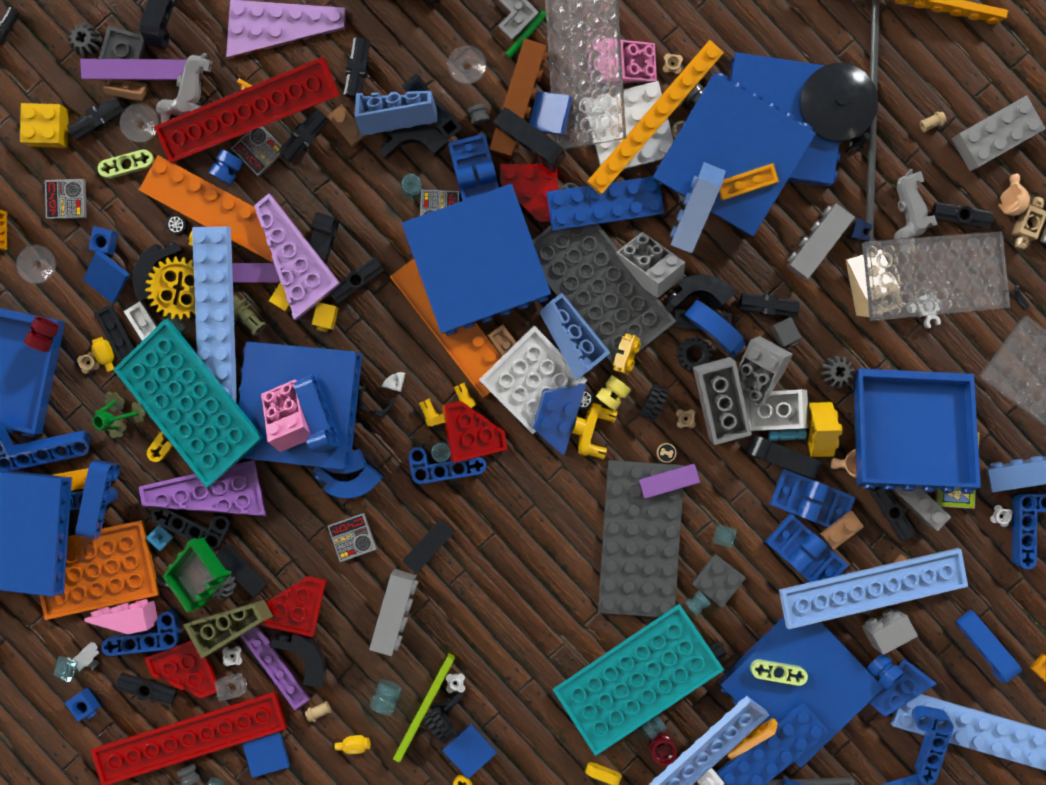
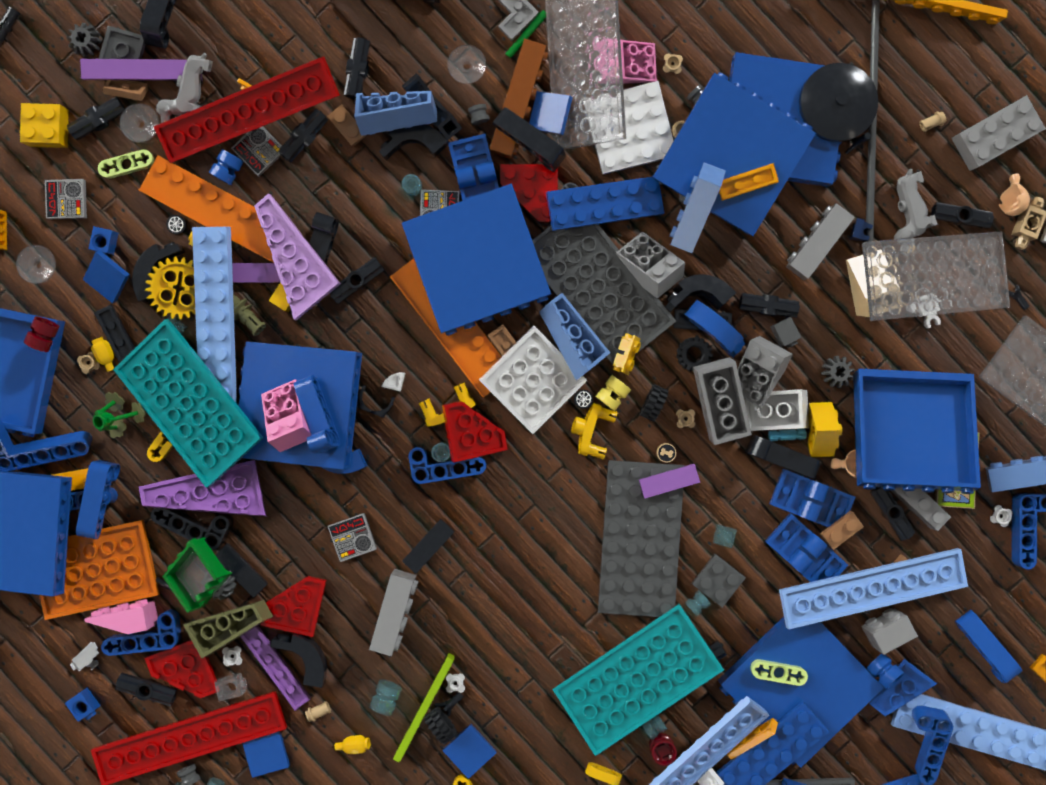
(65, 668): clear light blue plate -> none
(141, 319): white plate -> none
(159, 537): dark azure tile -> none
(271, 25): lavender wing -> none
(325, 317): yellow brick -> none
(348, 488): blue arch -> none
(557, 415): blue wing -> none
(654, 117): light orange plate -> none

